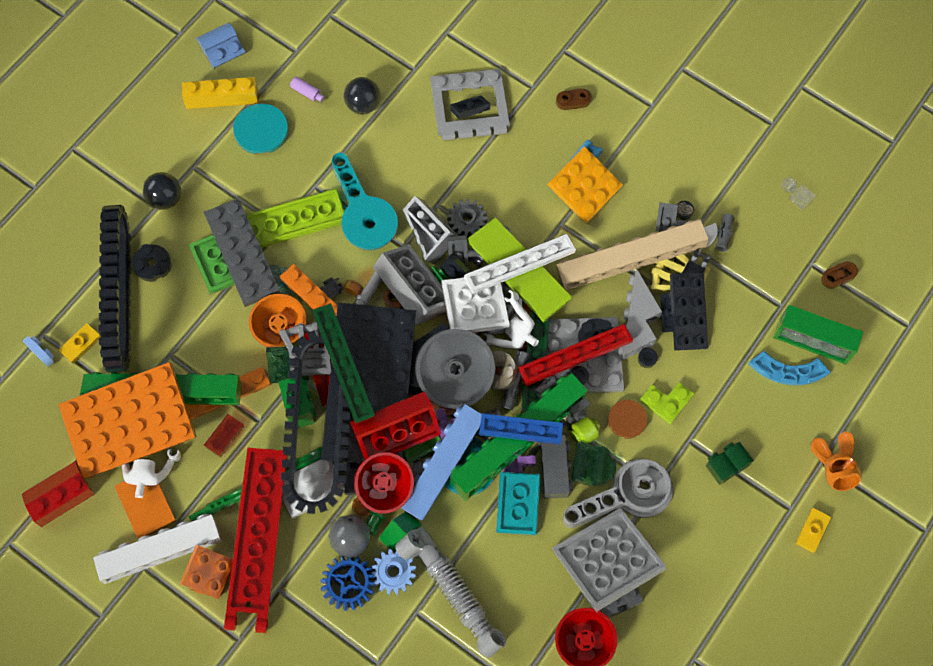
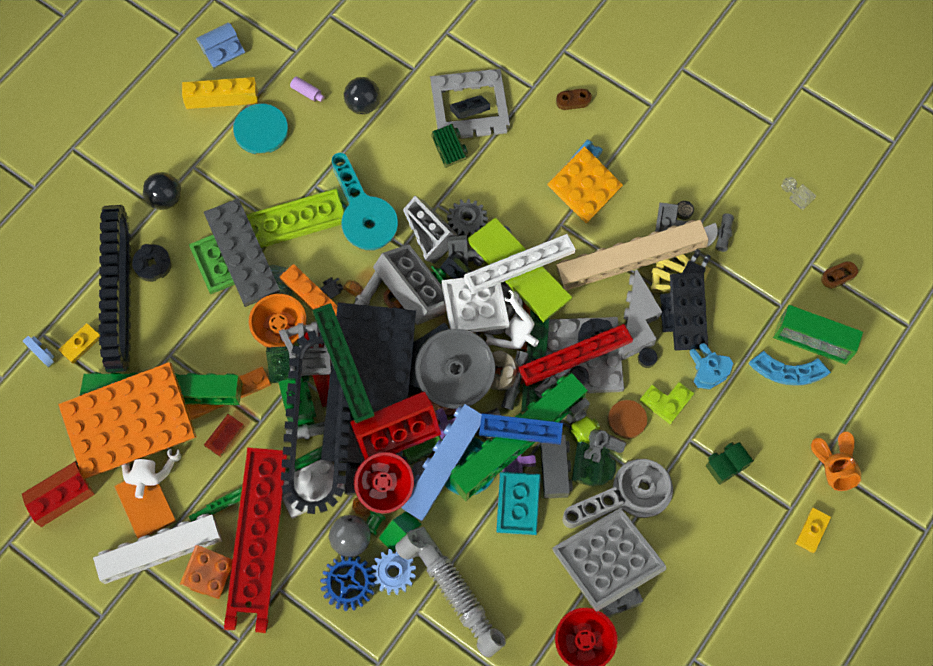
(309, 430): none -> light grey pin
(449, 146): none -> dark green brick
(599, 439): none -> dark grey bar
(711, 369): none -> dark azure hinge

